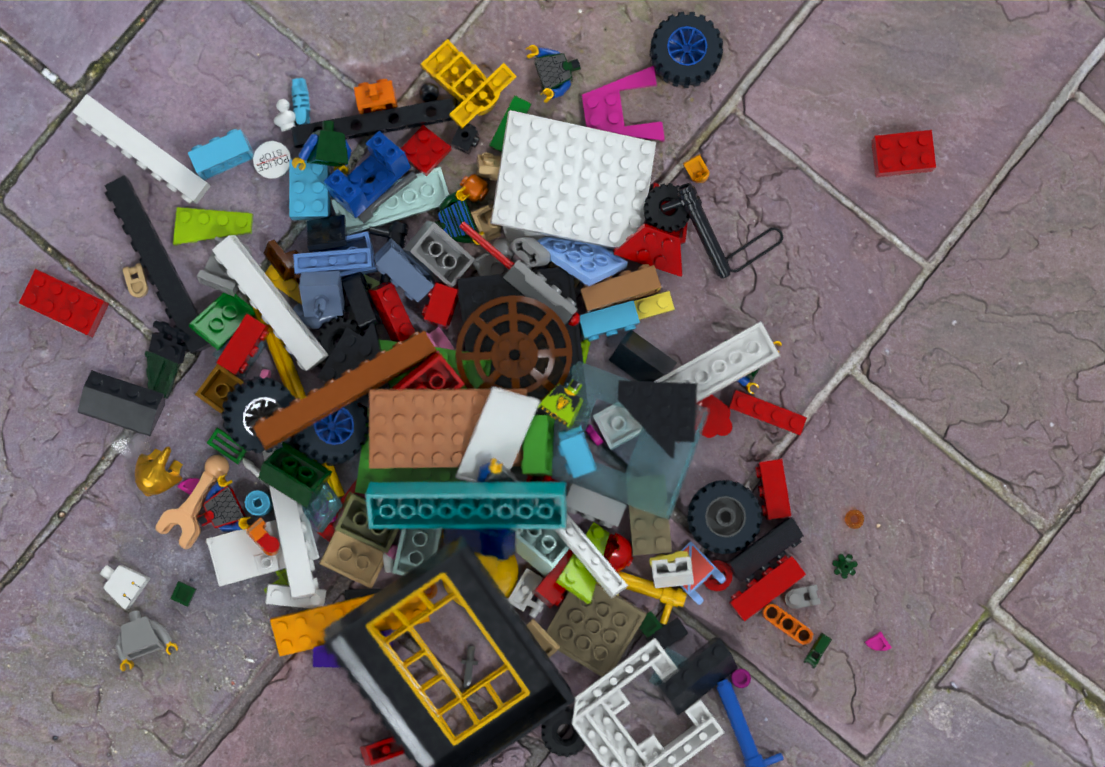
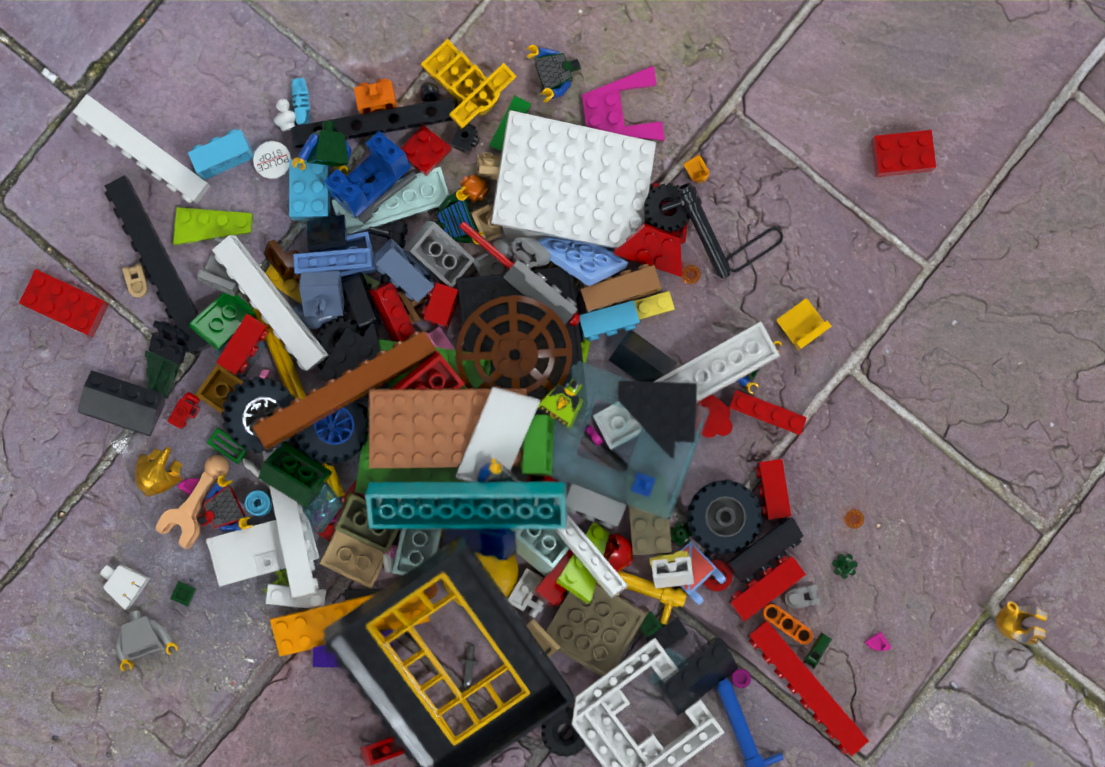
(183, 410): none -> red piece
(266, 543): leg -> none
(413, 306): none -> medium nougat hips
(576, 452): medium azure hinge -> none
(643, 484): none -> blue tile
(680, 538): none -> dark green plant
(686, 49): black wheel -> none
(691, 268): none -> clear orange plate
(802, 324): none -> yellow bracket
(806, 685): none -> red brick
(1010, 620): none -> pearl gold piece

